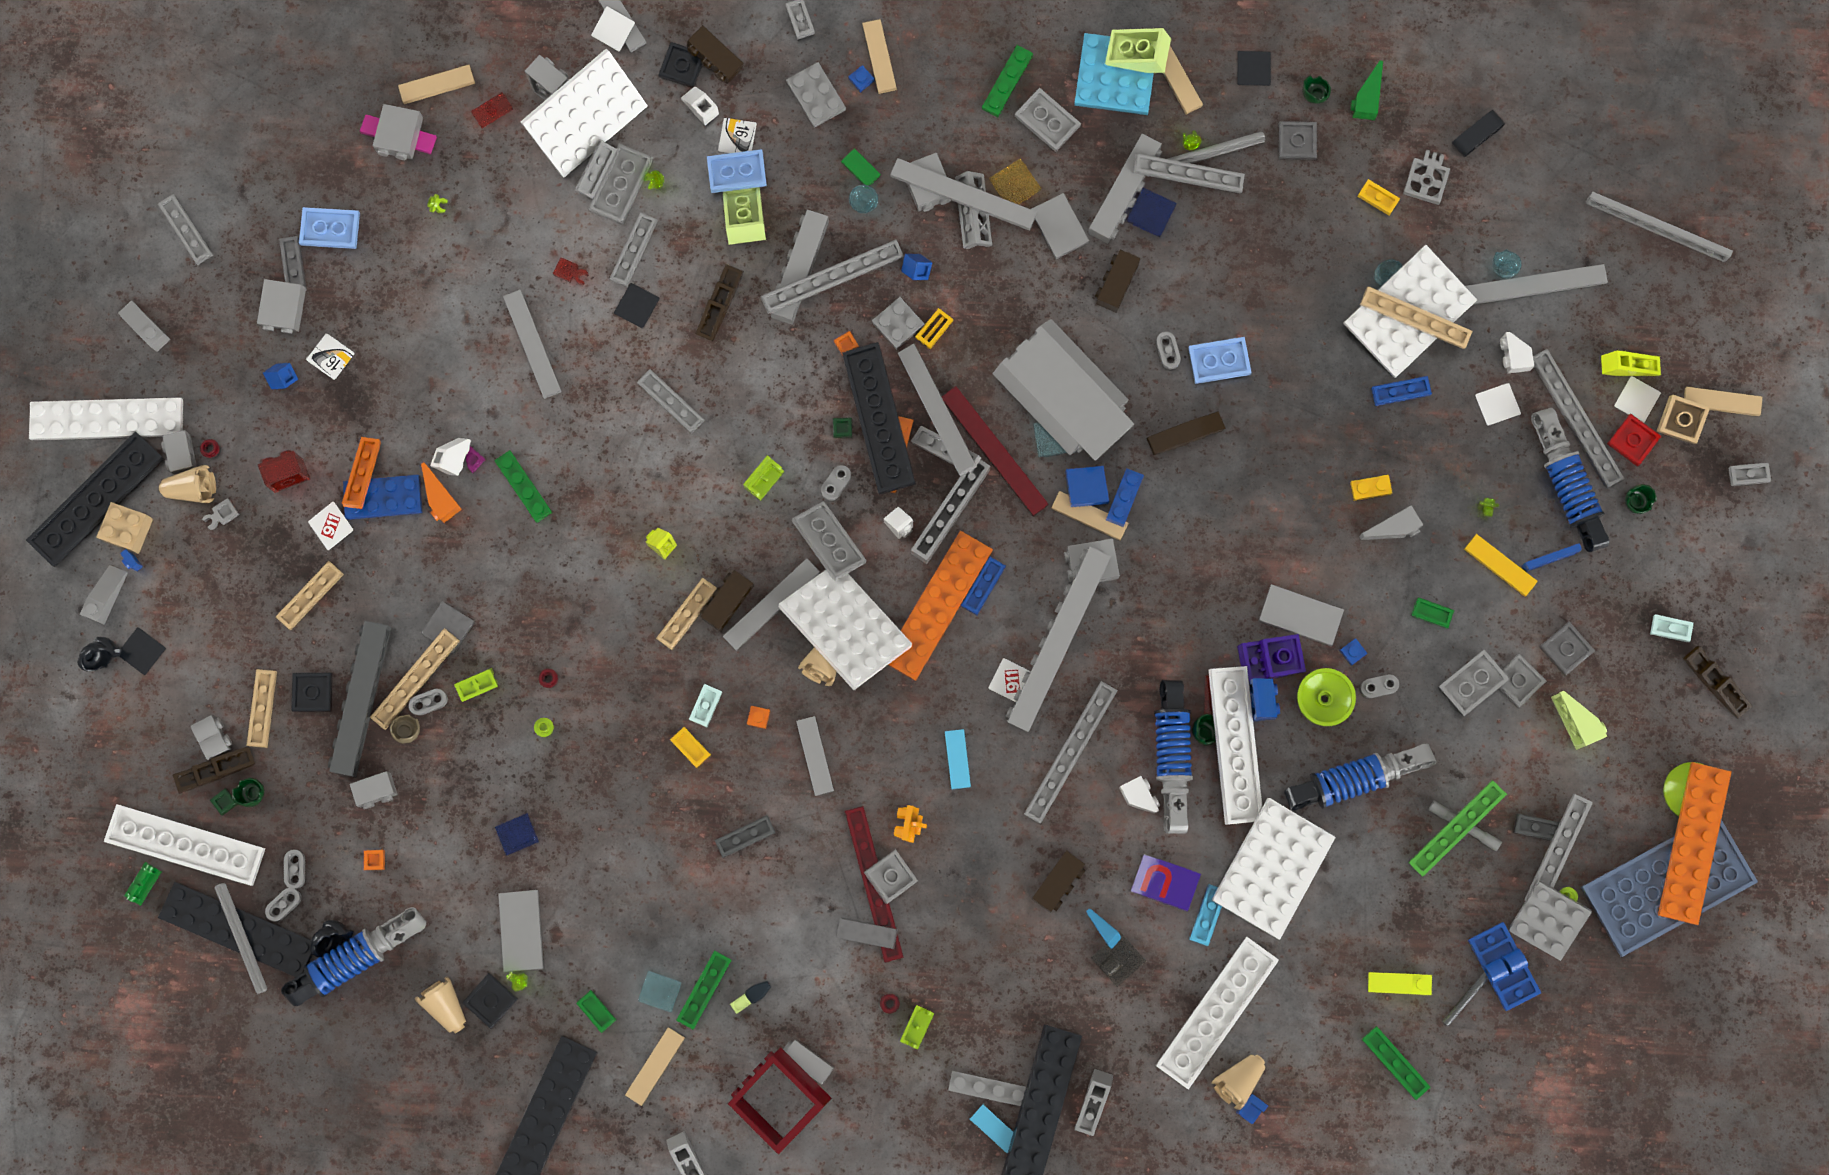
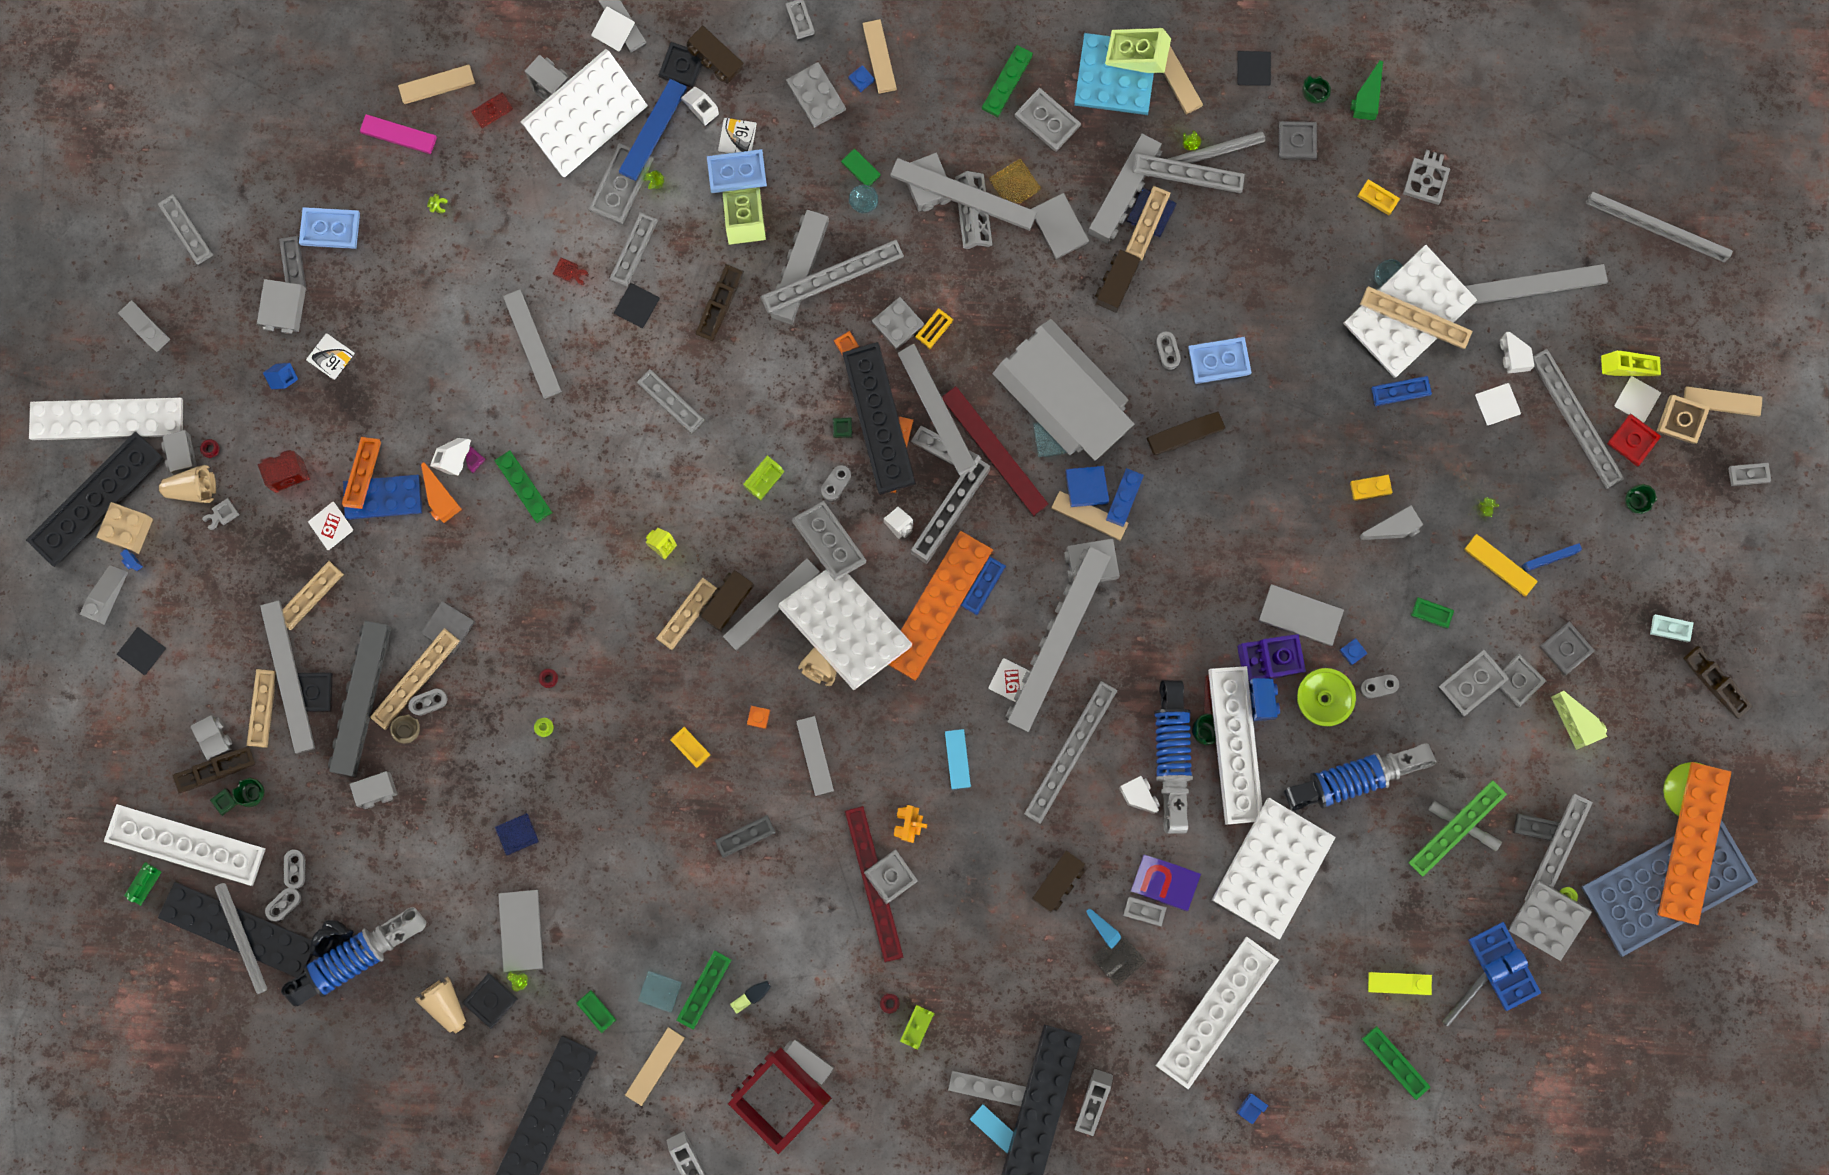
(98, 654): black hair -> none
(287, 677): none -> light grey tile
(374, 860): orange plate -> none
(397, 132): light grey brick -> none
(476, 684): lime hinge -> none
(595, 169): light grey plate -> none
(652, 130): none -> blue tile
(705, 705): light aqua plate -> none
(867, 933): flat silver tile -> none
(916, 266): blue panel -> none
(1144, 911): none -> light grey plate
(1148, 222): none -> tan tile
(1206, 918): medium azure tile -> none
(1240, 1080): tan cone -> none
(1478, 133): black beam -> none
(1506, 264): clear light blue hair -> none
(1571, 488): piece -> none

